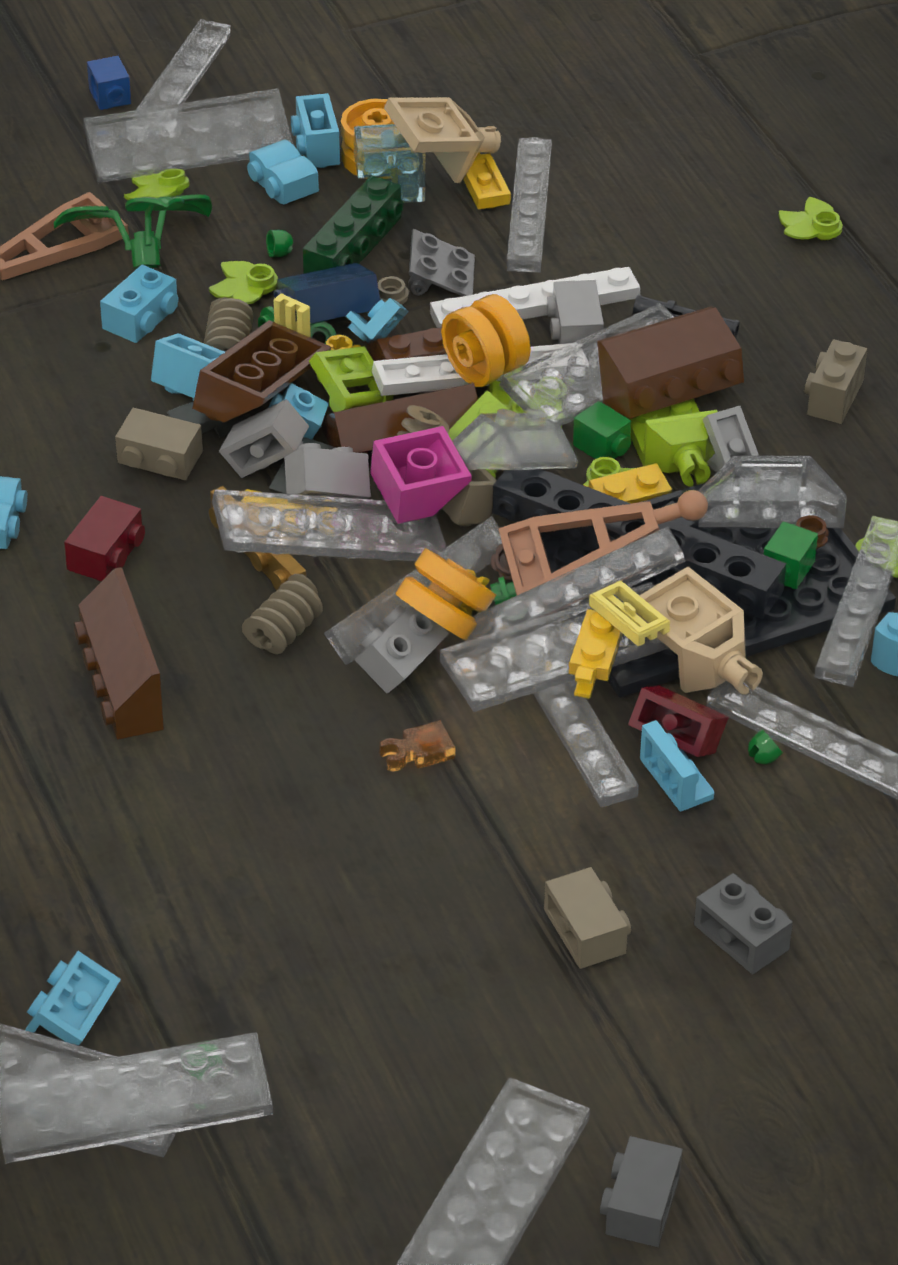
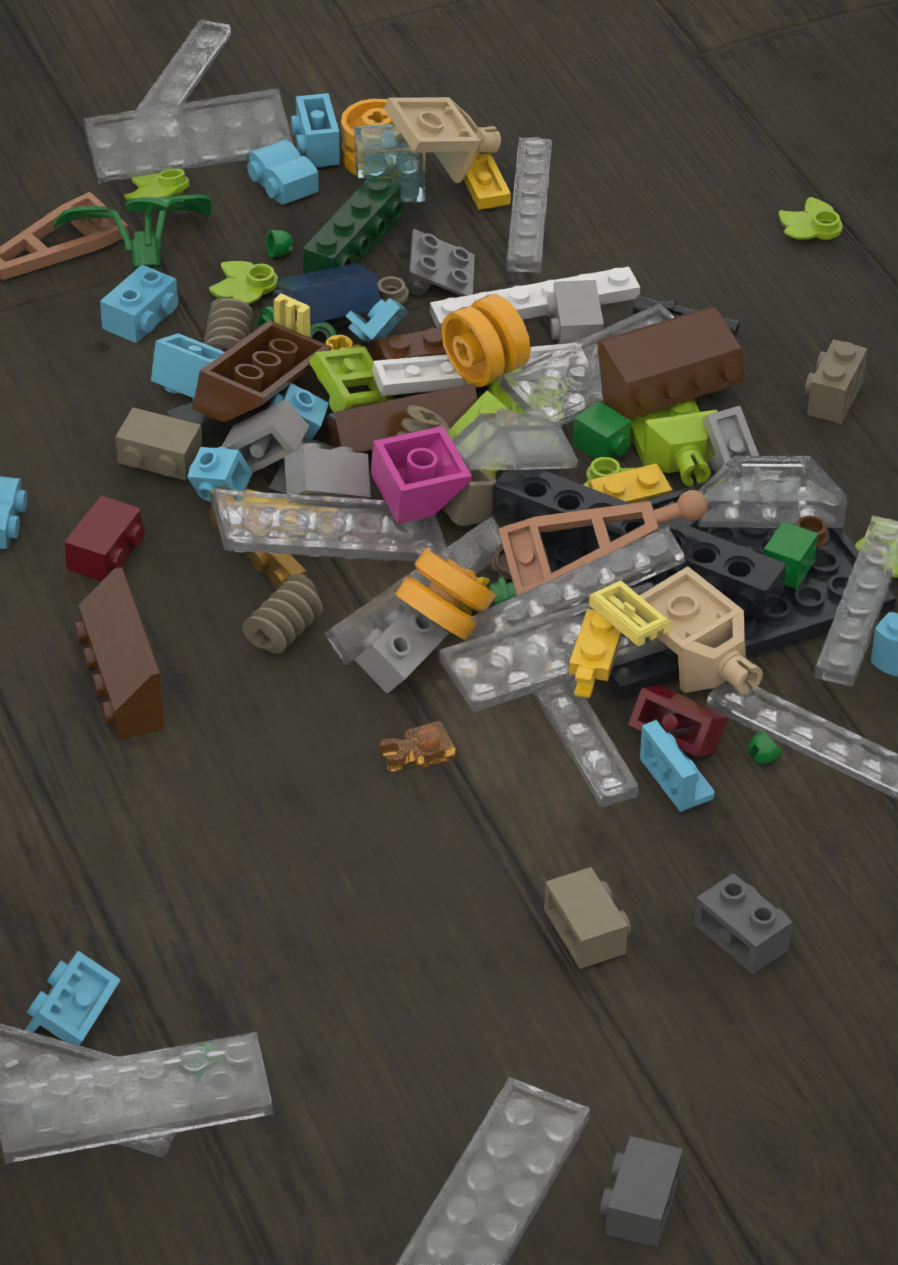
(109, 82): blue brick -> none
(218, 468): none -> medium azure brick

